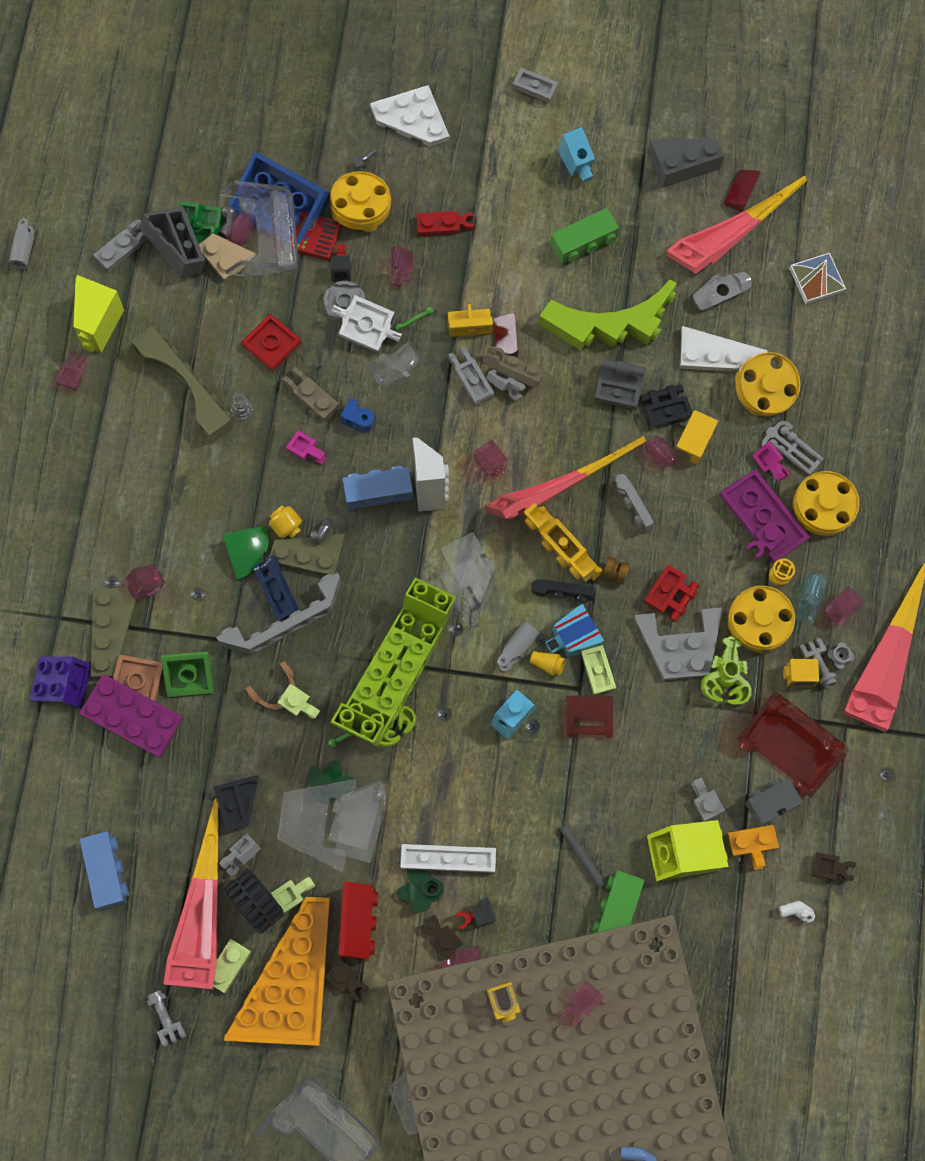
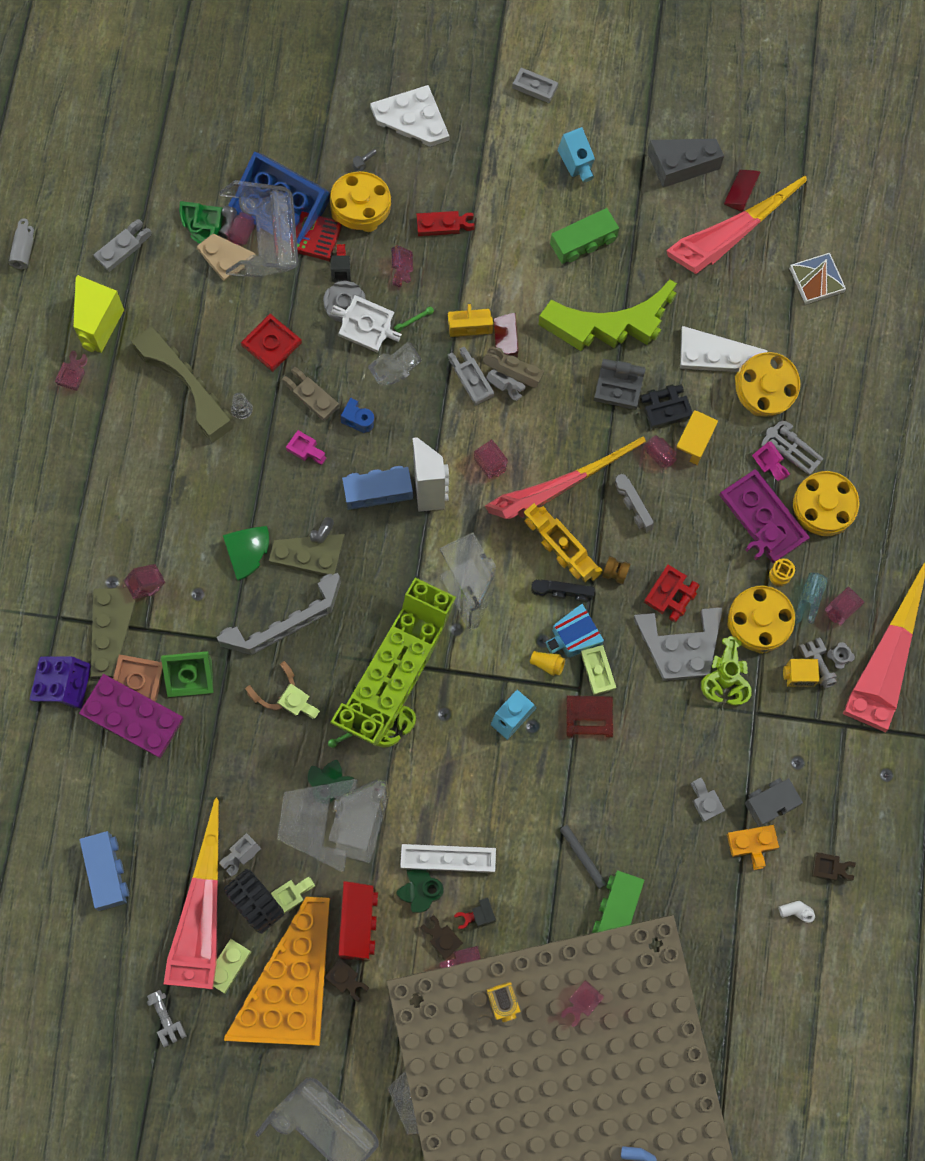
(174, 239): dark grey wedge -> none
(236, 802): black wing -> none
(276, 588): dark blue plate -> none
(285, 522): yellow head -> none
(517, 646): light grey piece -> none
(687, 850): neon yellow slope -> none
(708, 297): light grey piece -> none
(793, 743): clear red windscreen -> none

